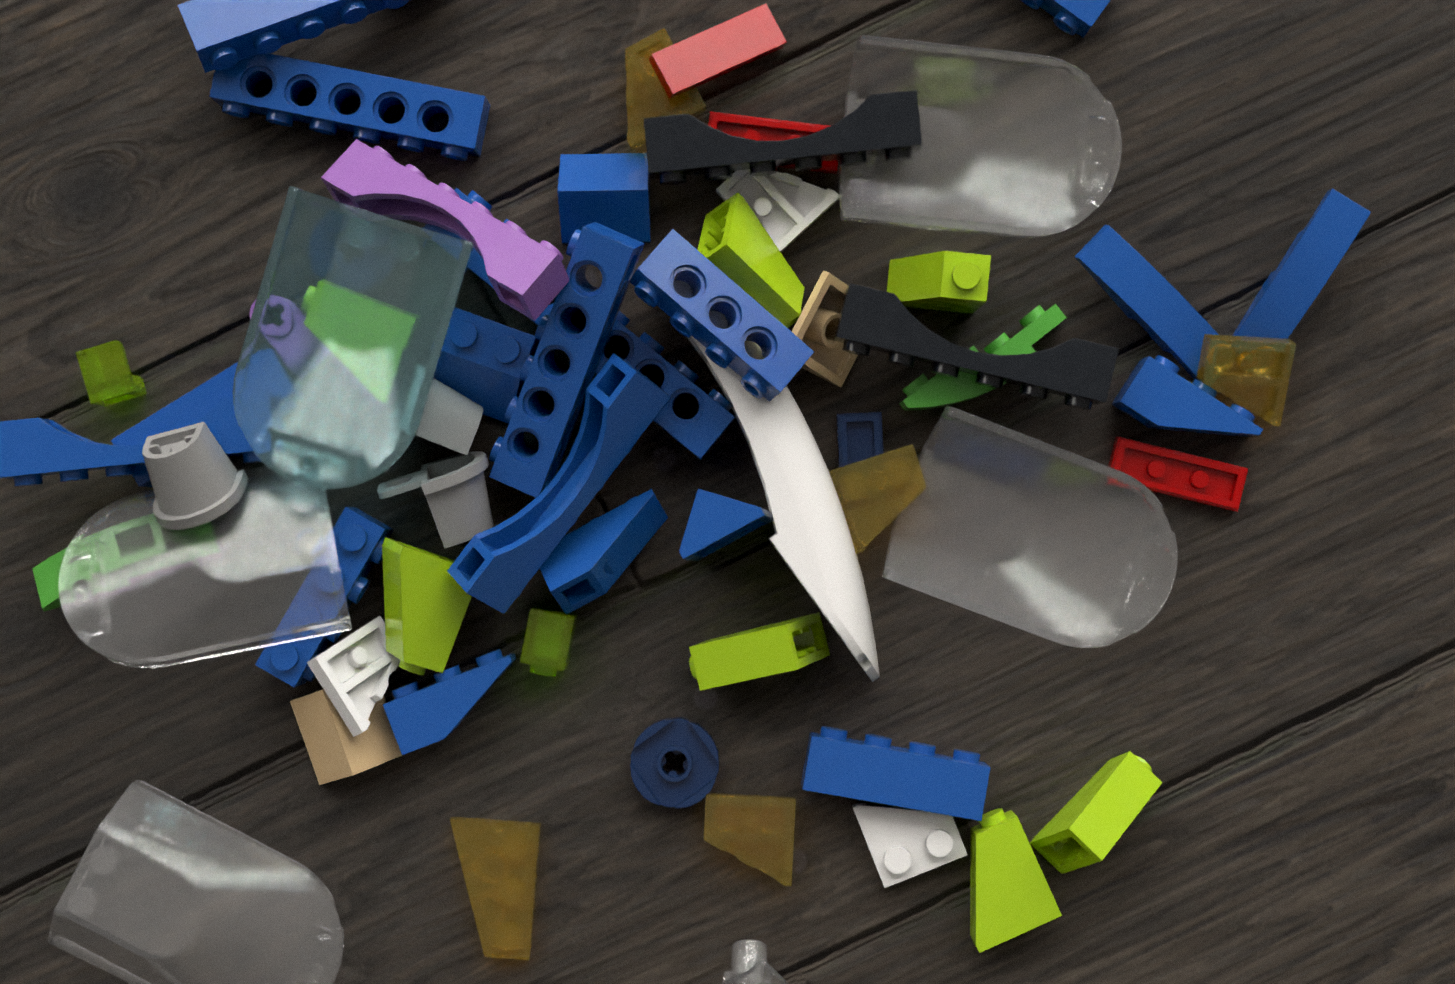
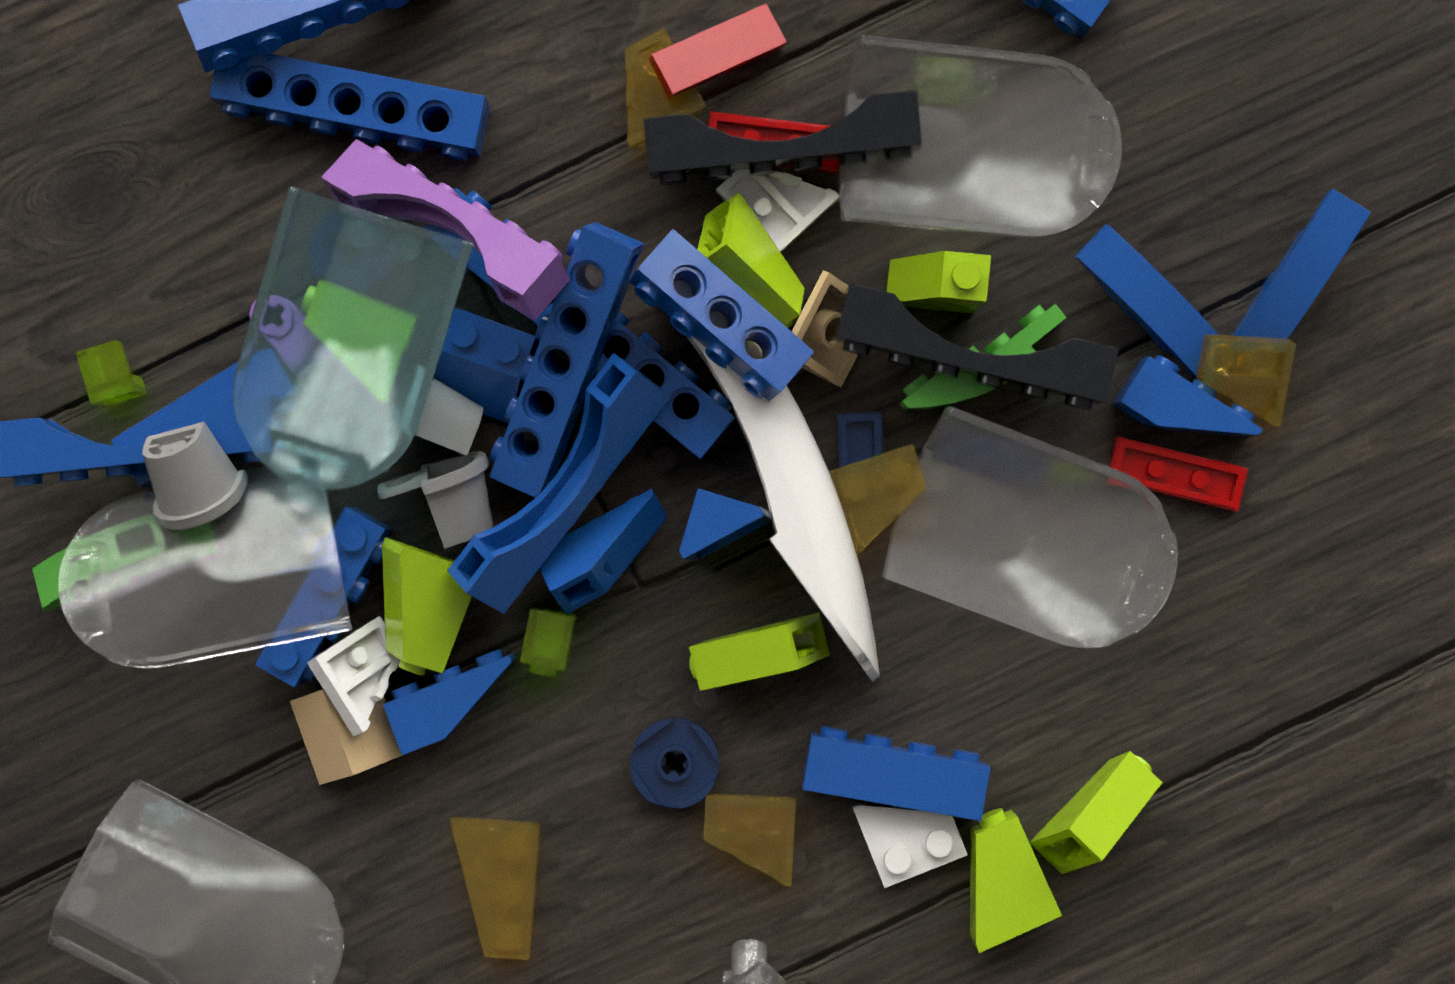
(605, 191): blue slope -> none

